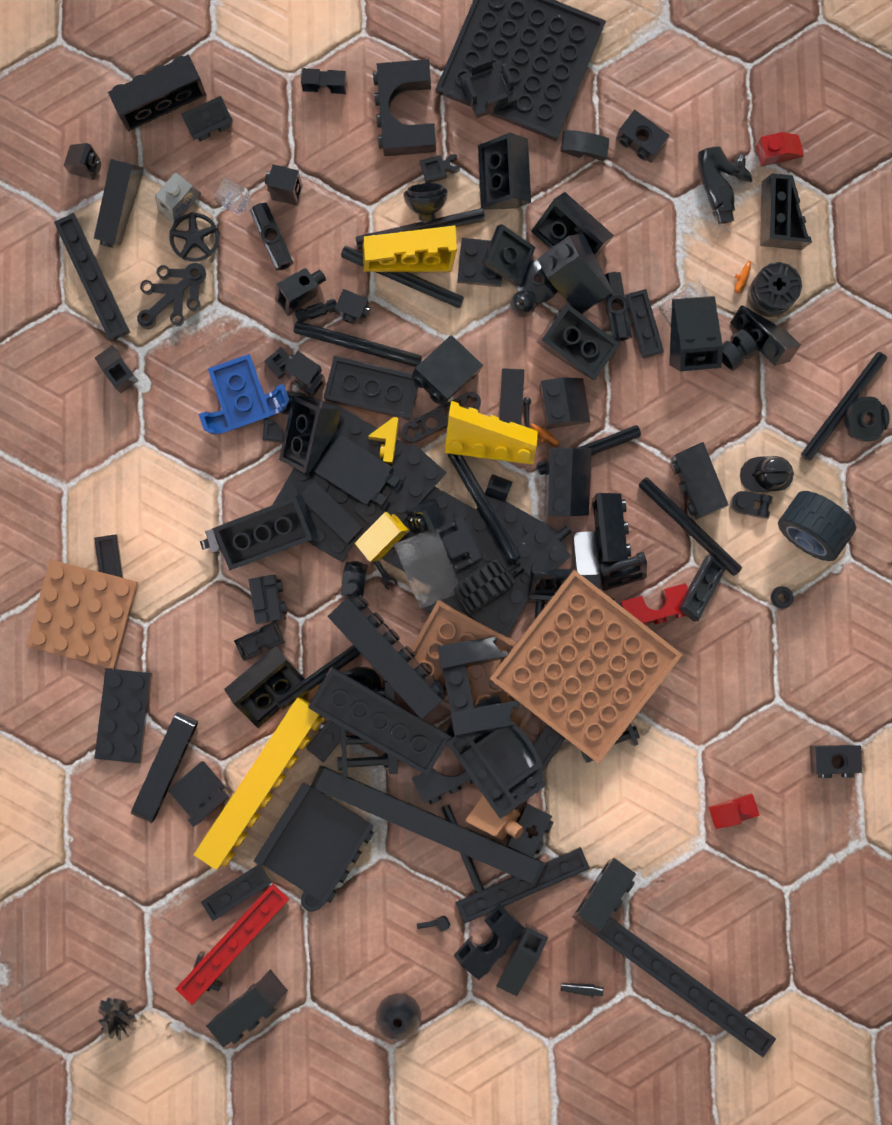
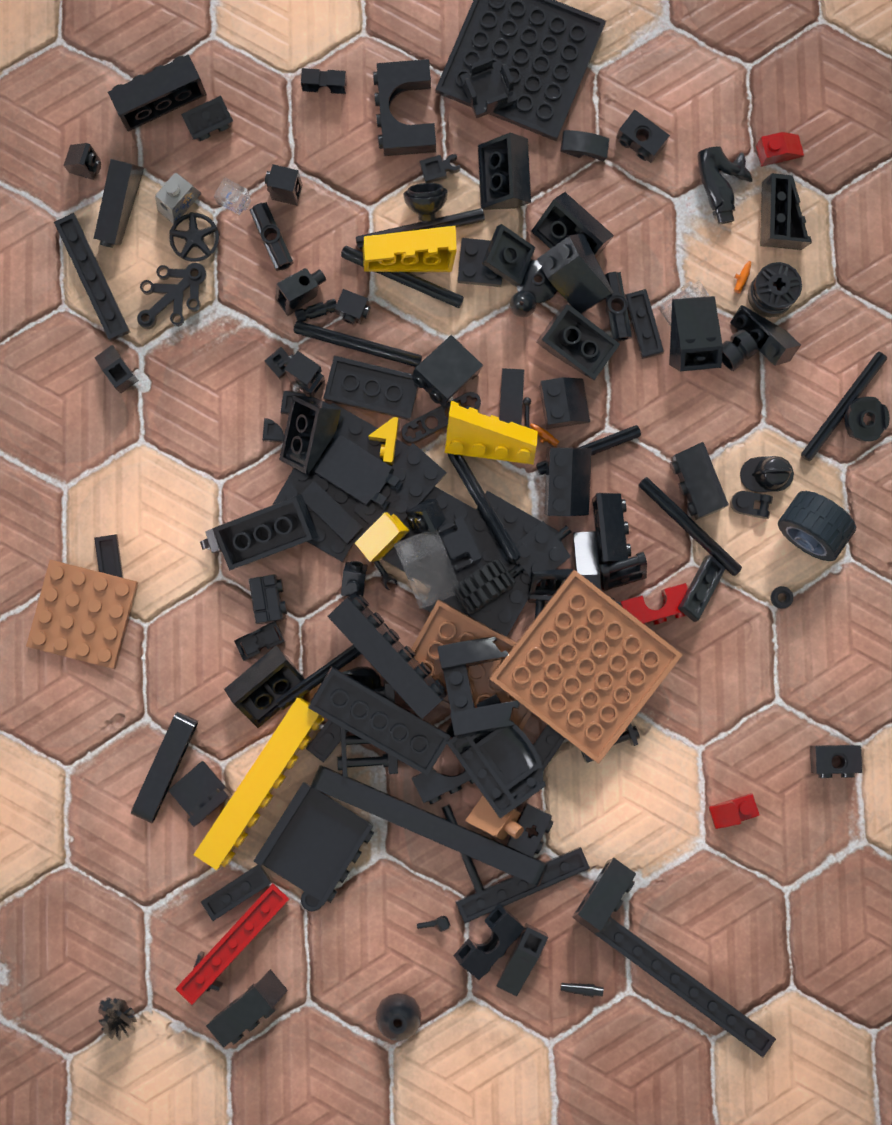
(123, 715): black plate -> none
(241, 397): blue piece -> none
(498, 487): black plate -> none

